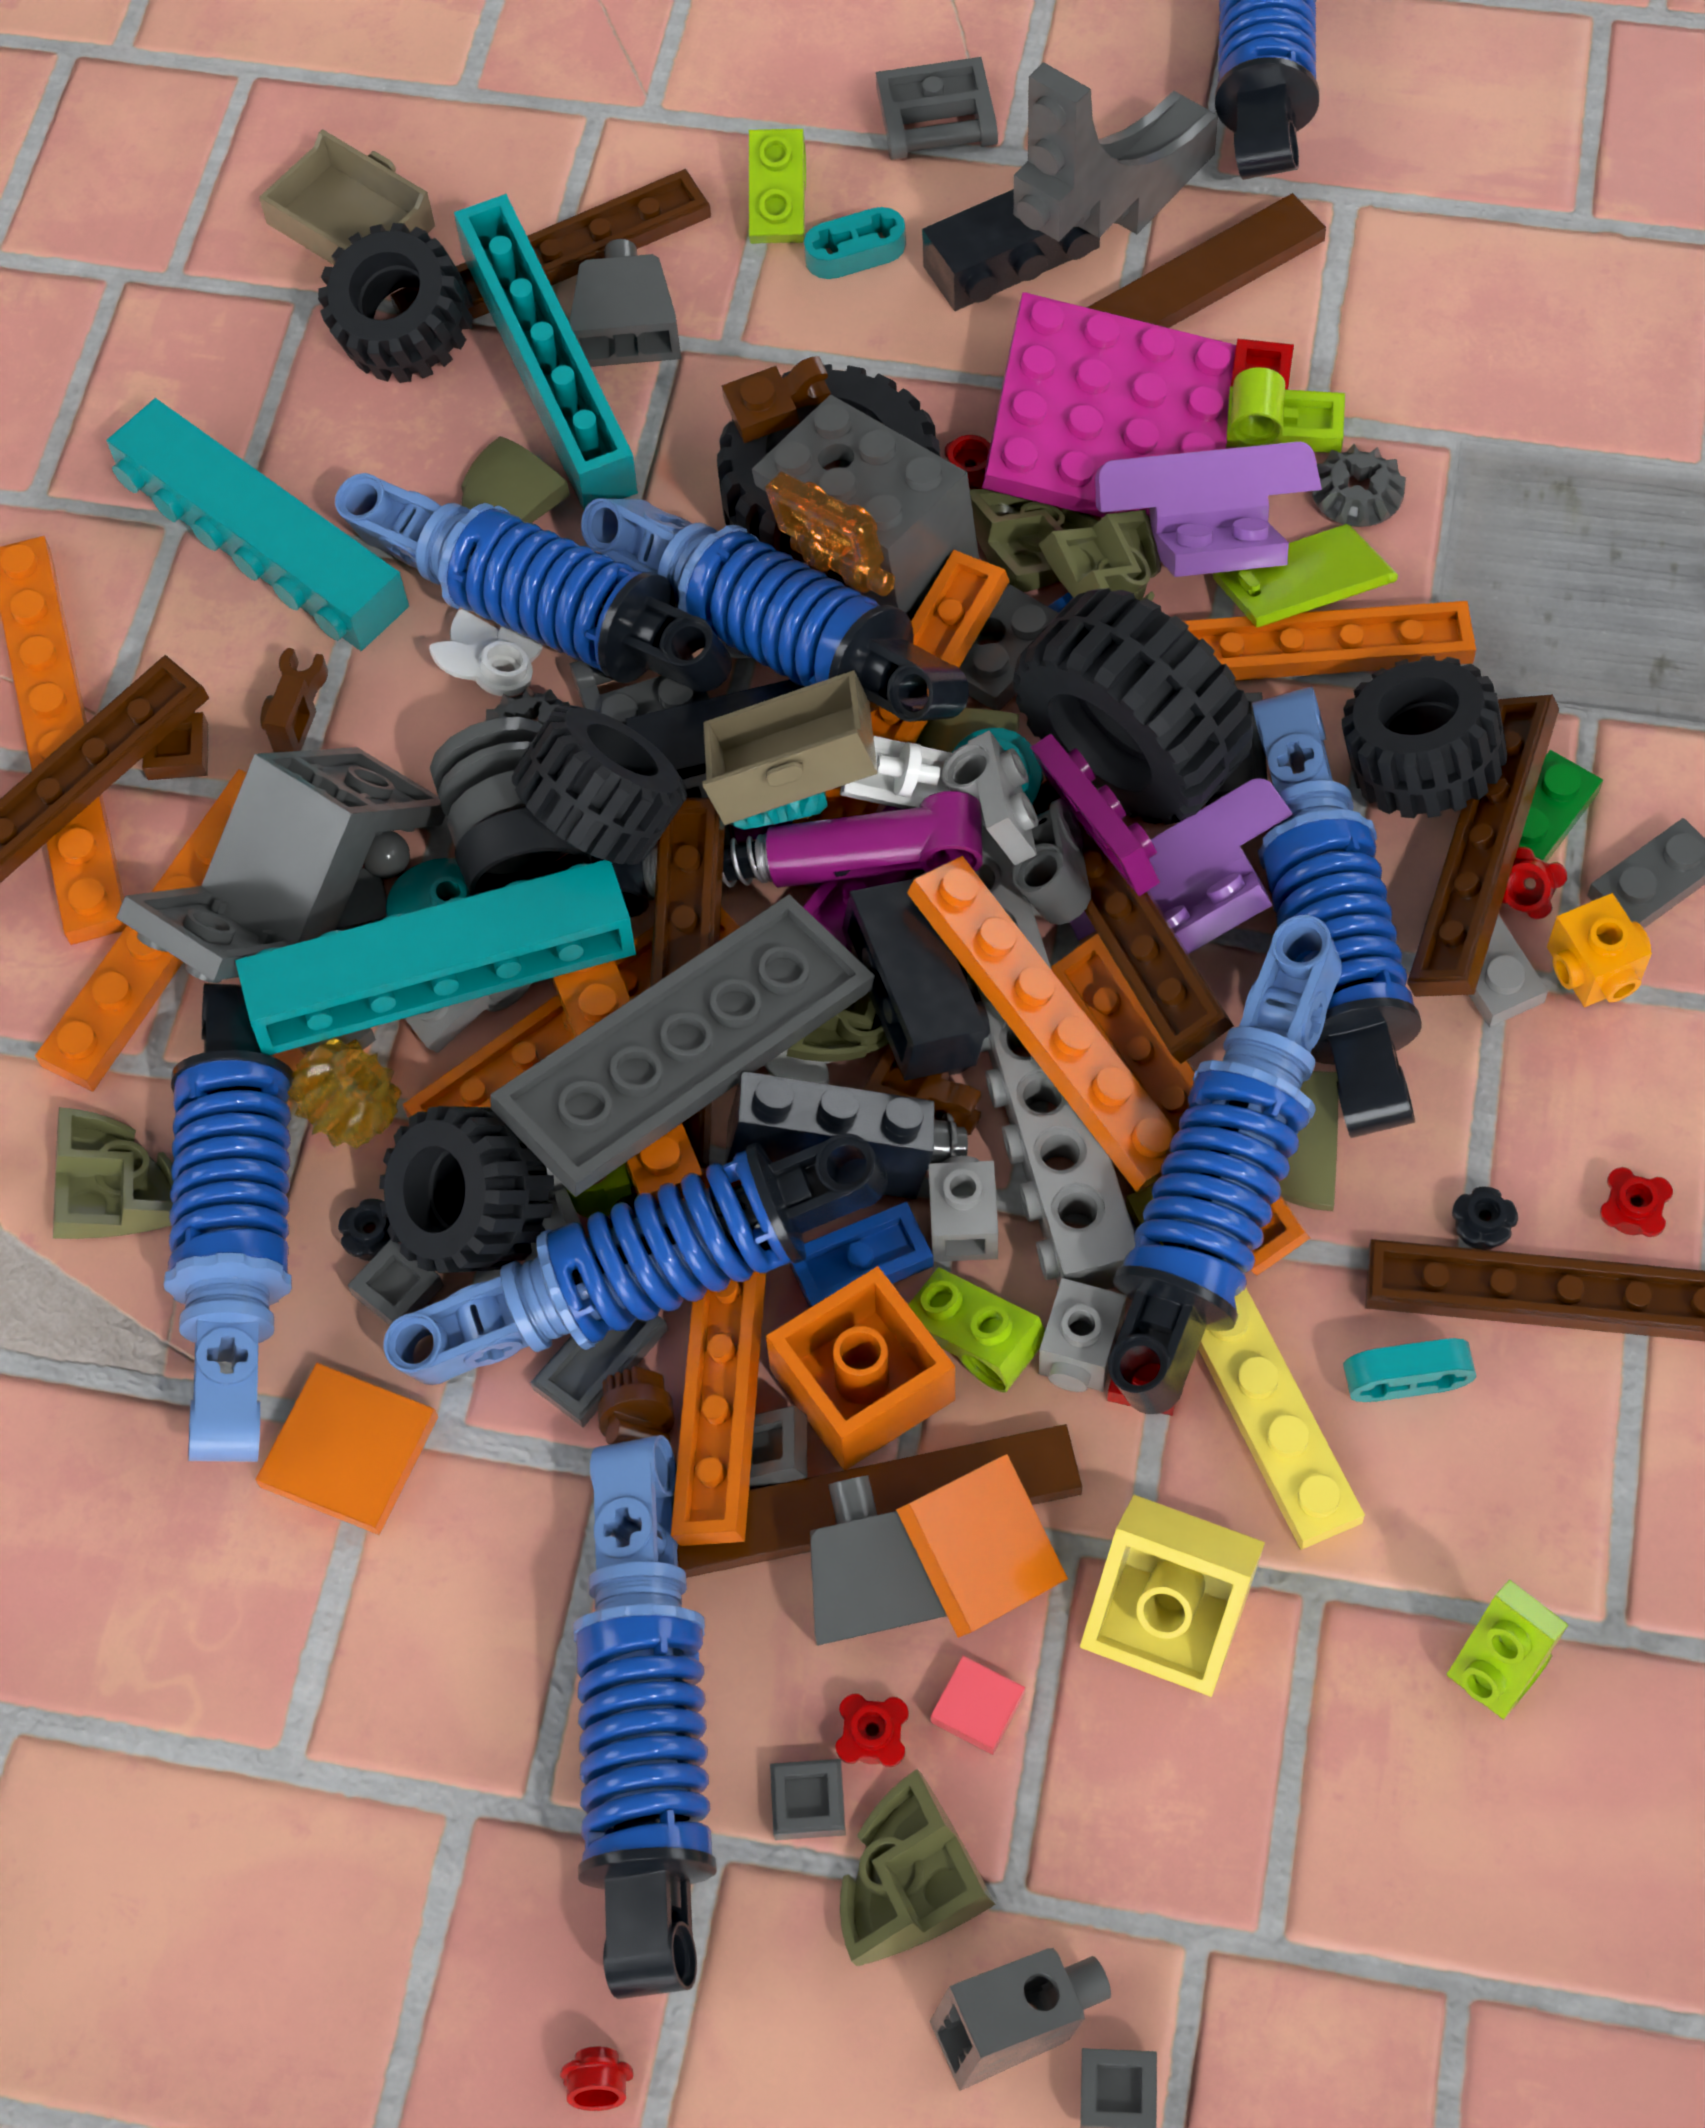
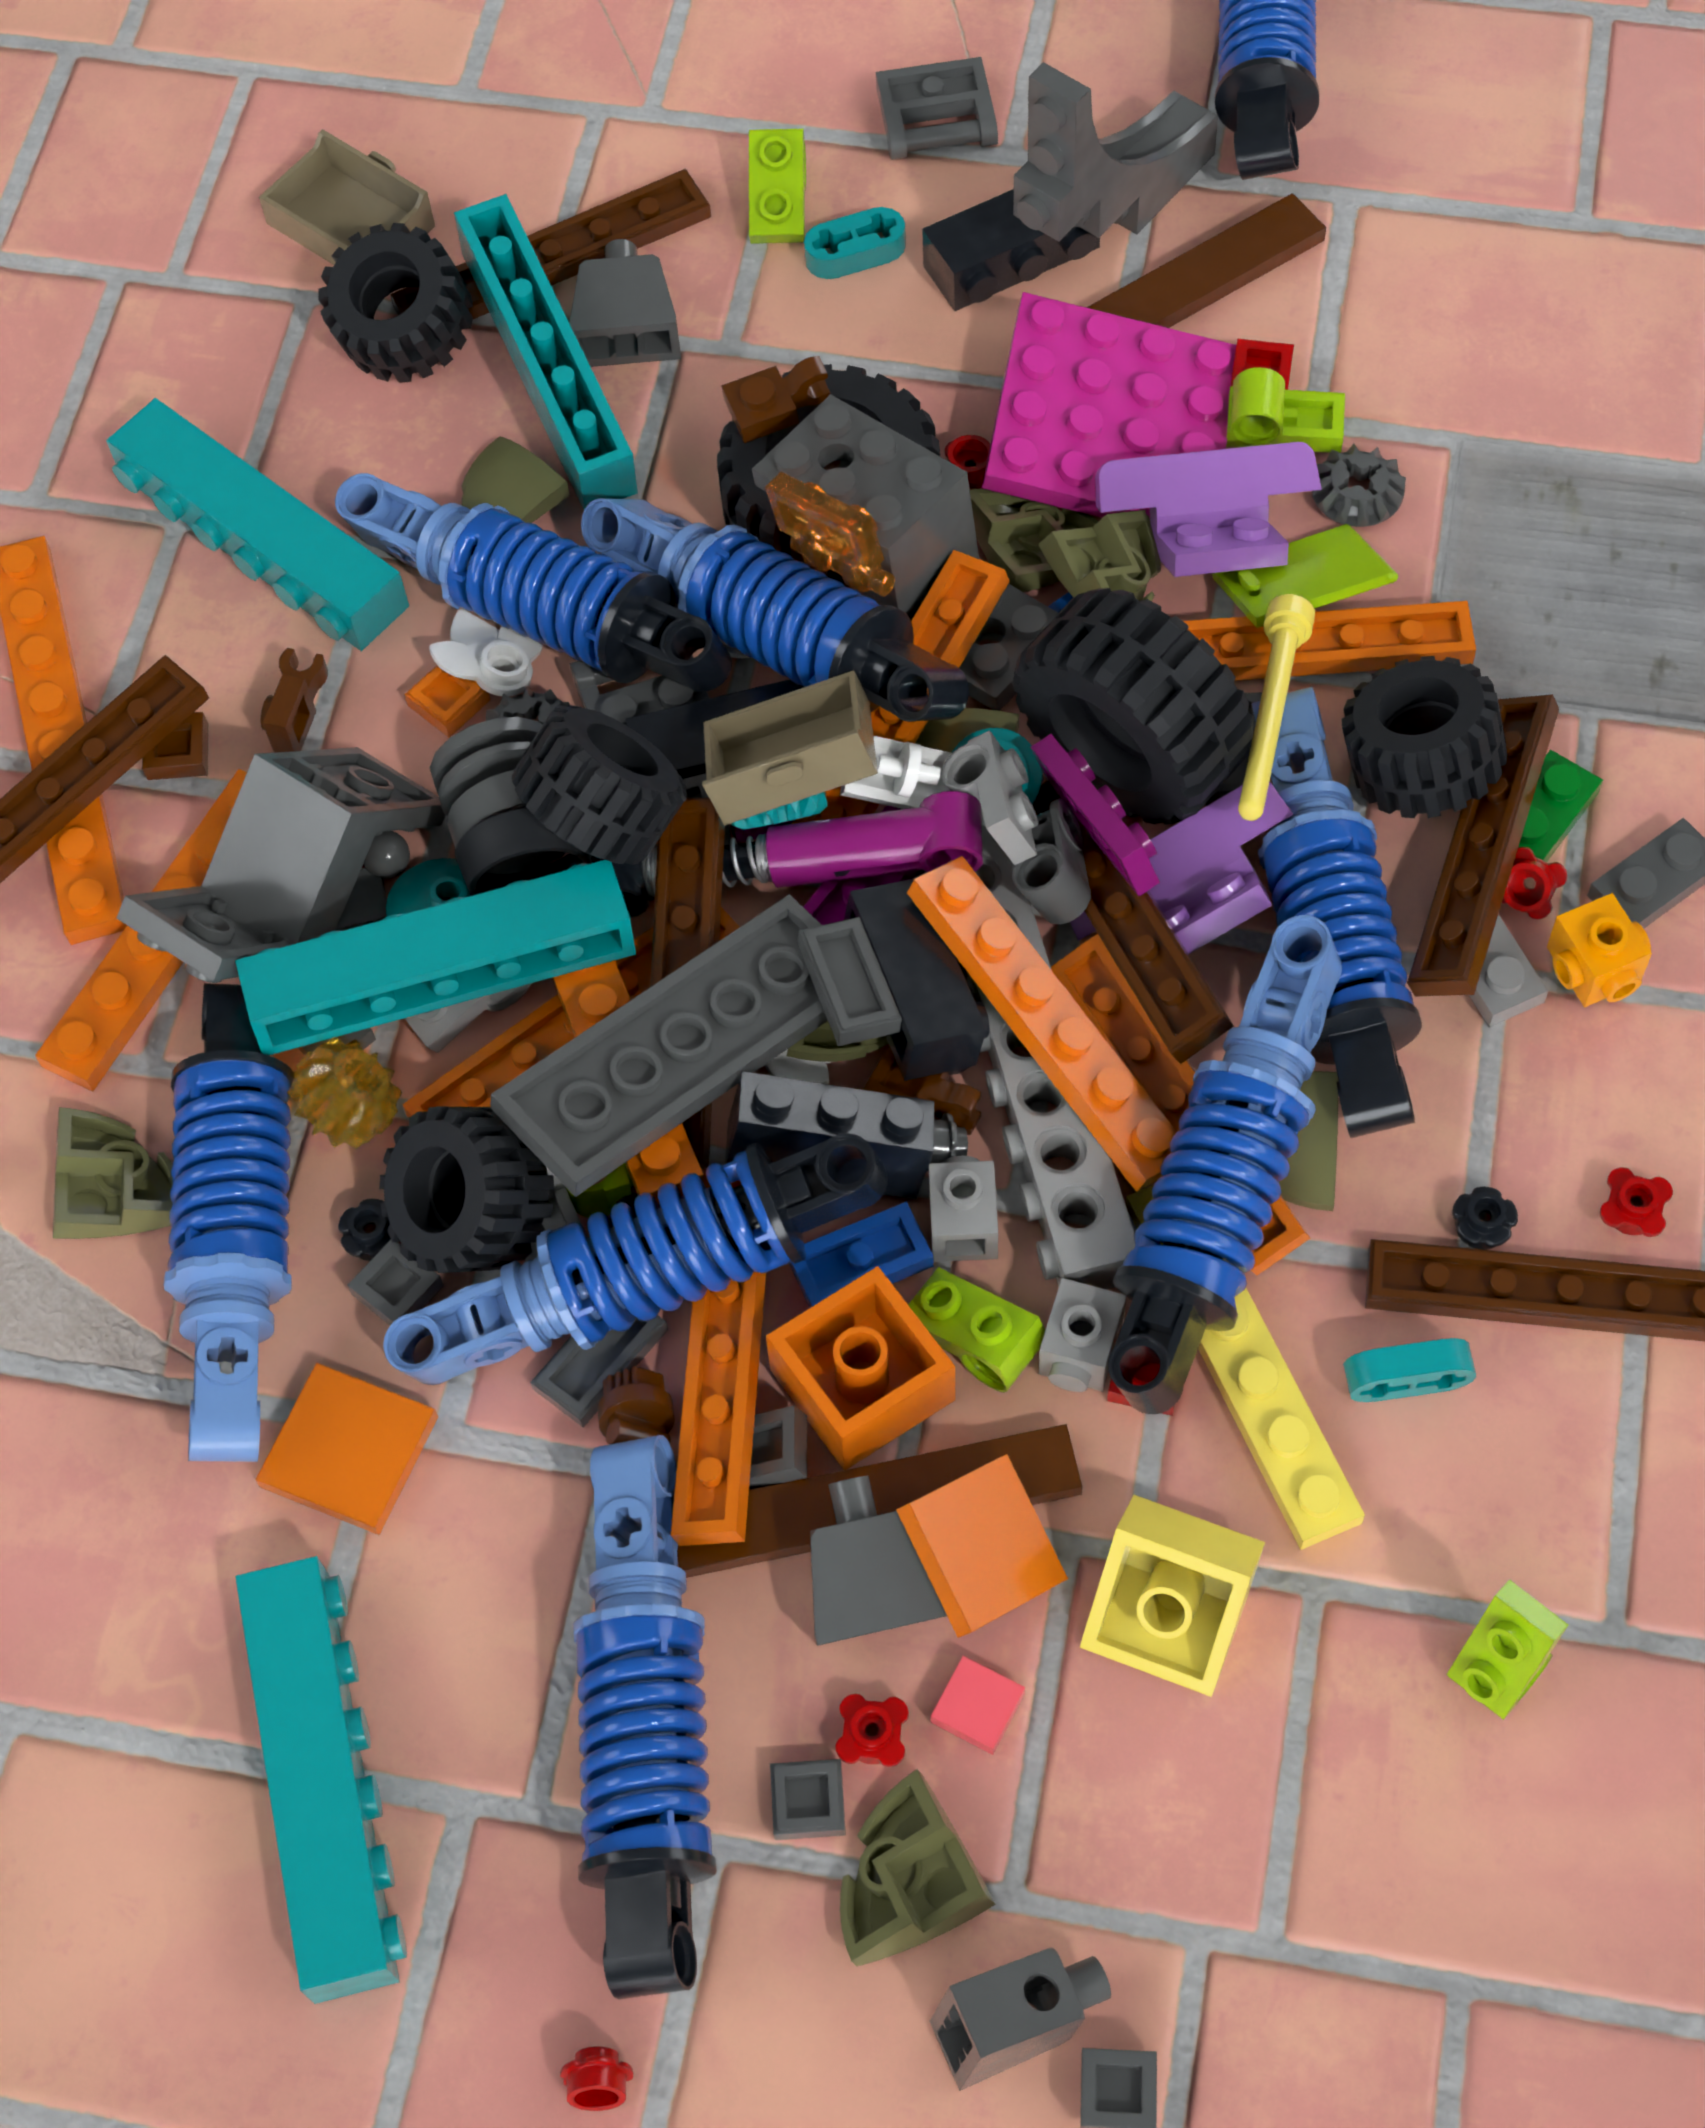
(318, 1781): none -> teal brick
(446, 700): none -> orange tile
(849, 981): none -> dark grey tile
(1287, 626): none -> light yellow piece

